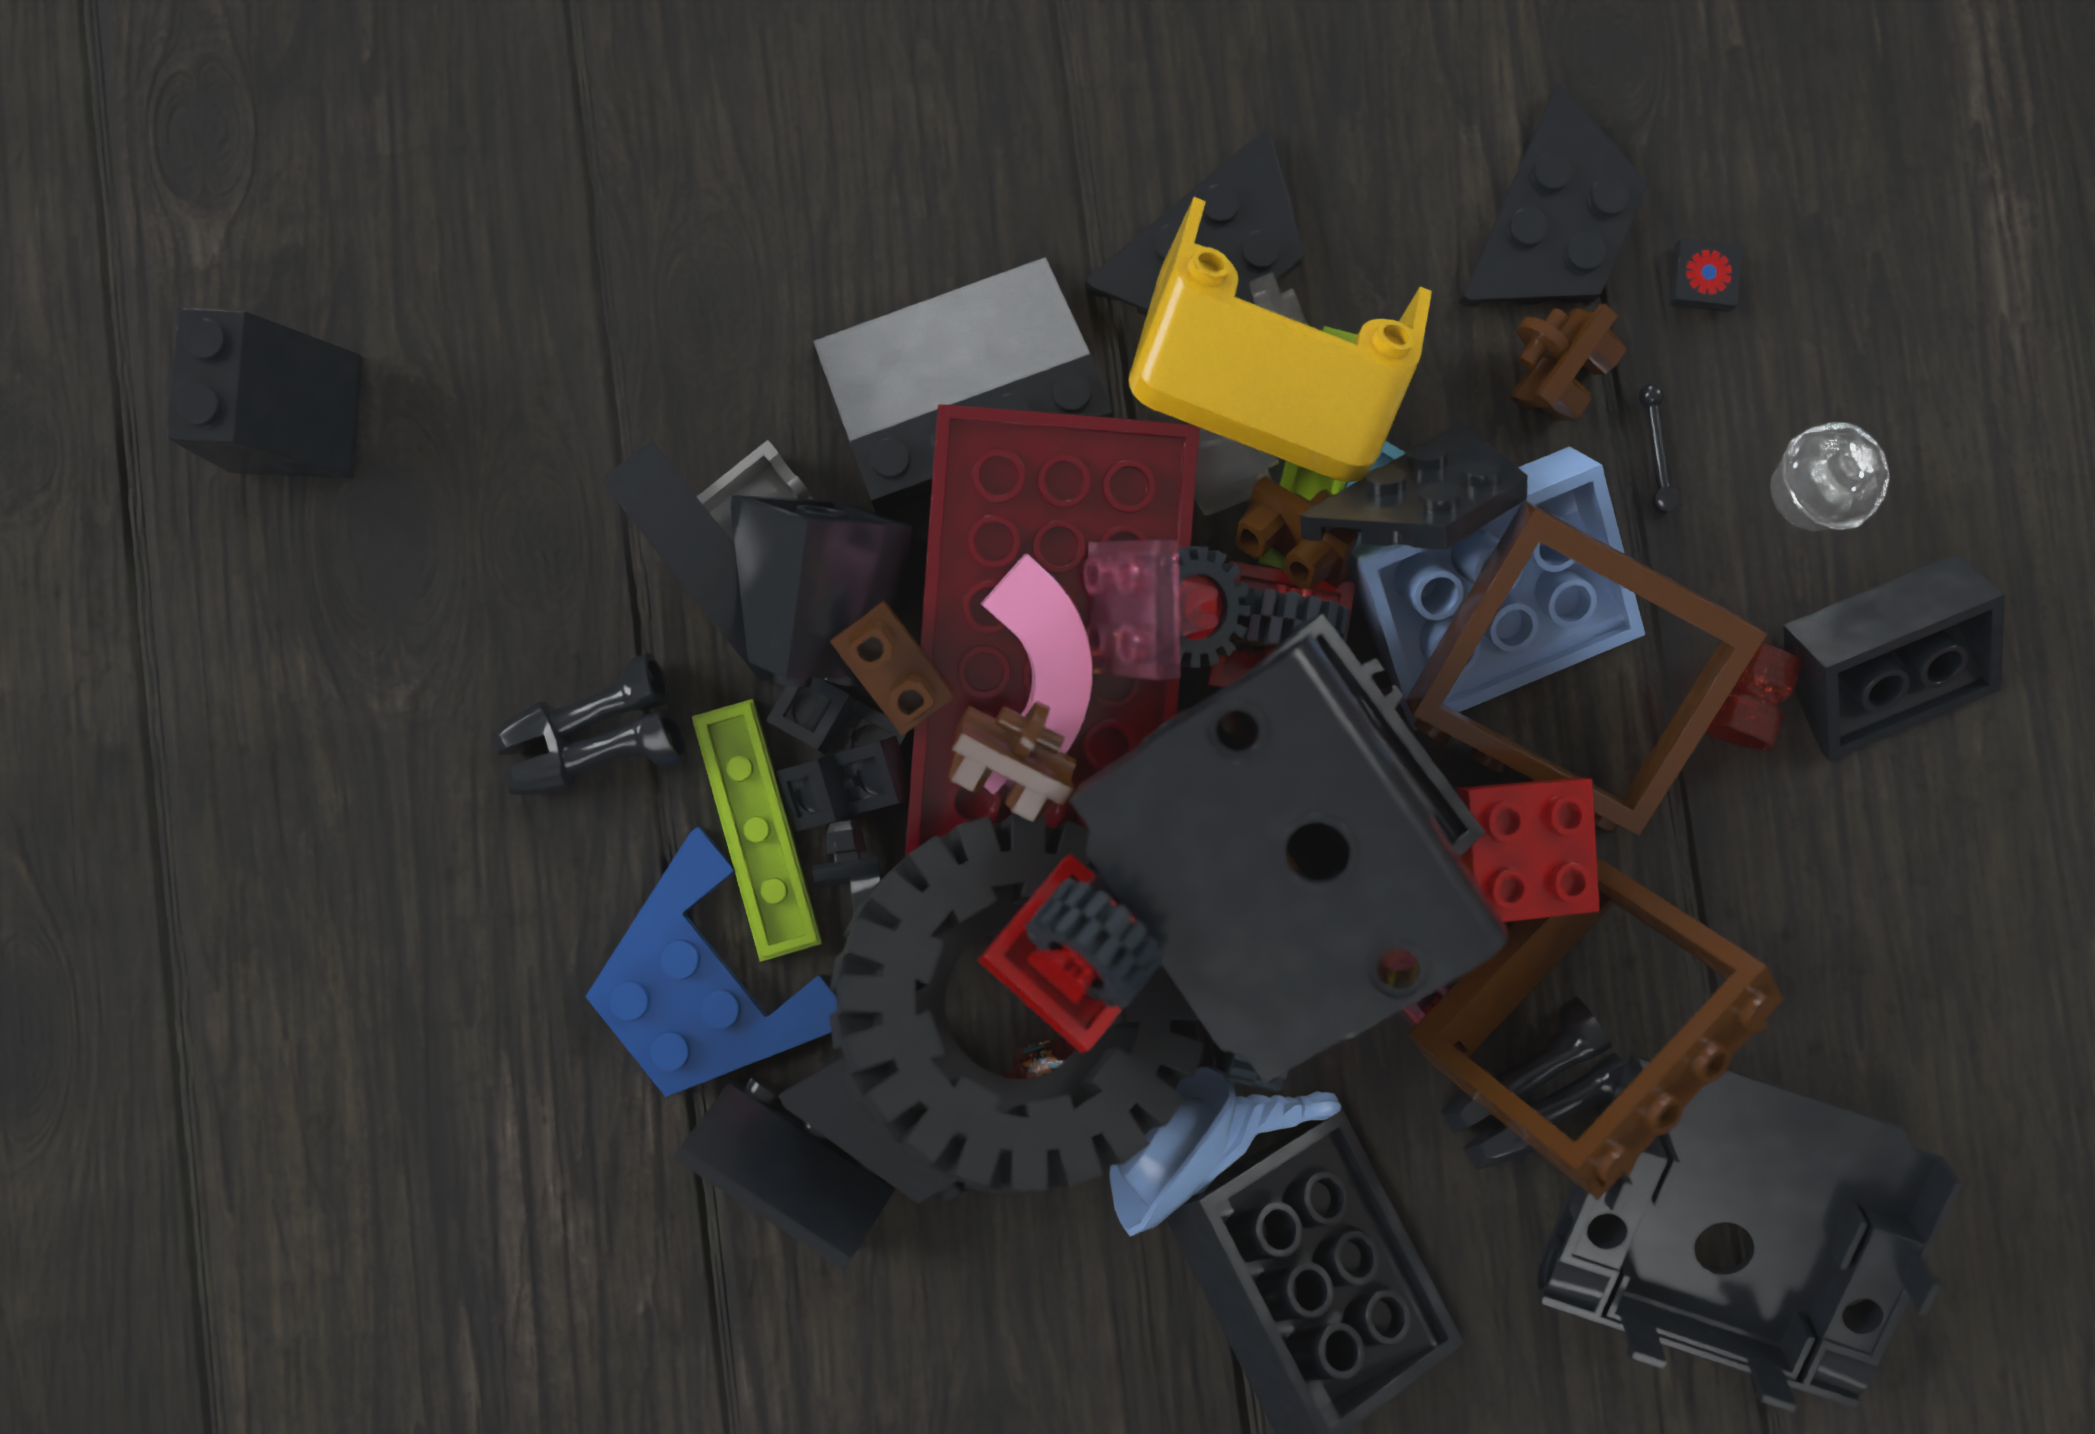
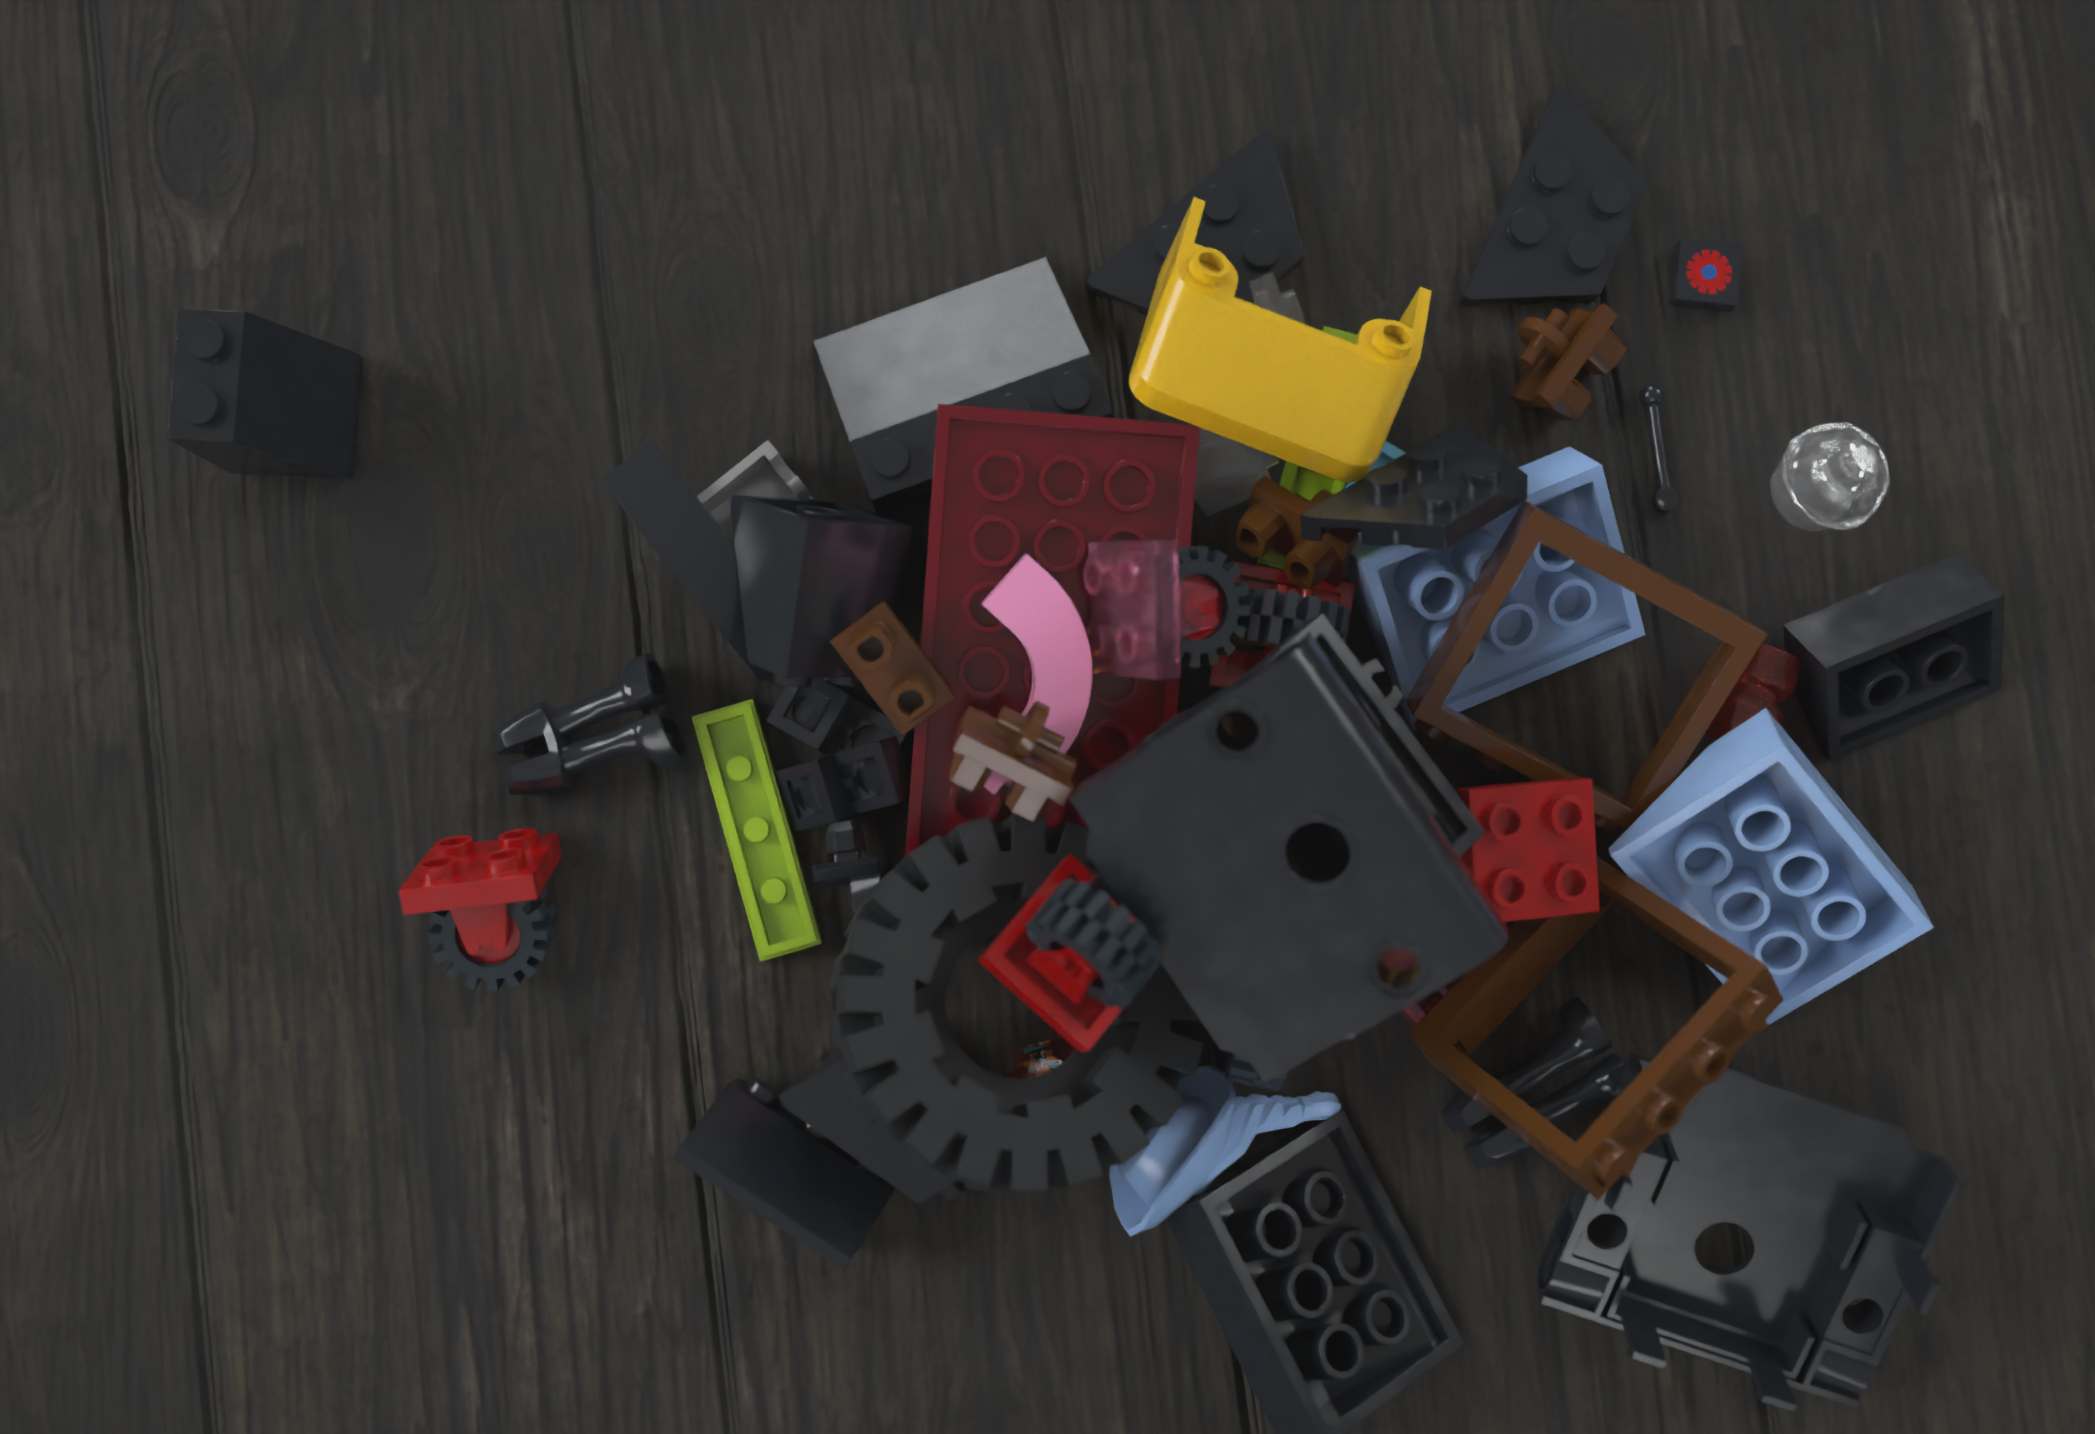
(487, 904): none -> red plate
(678, 998): blue wing -> none
(1773, 863): none -> light blue slope

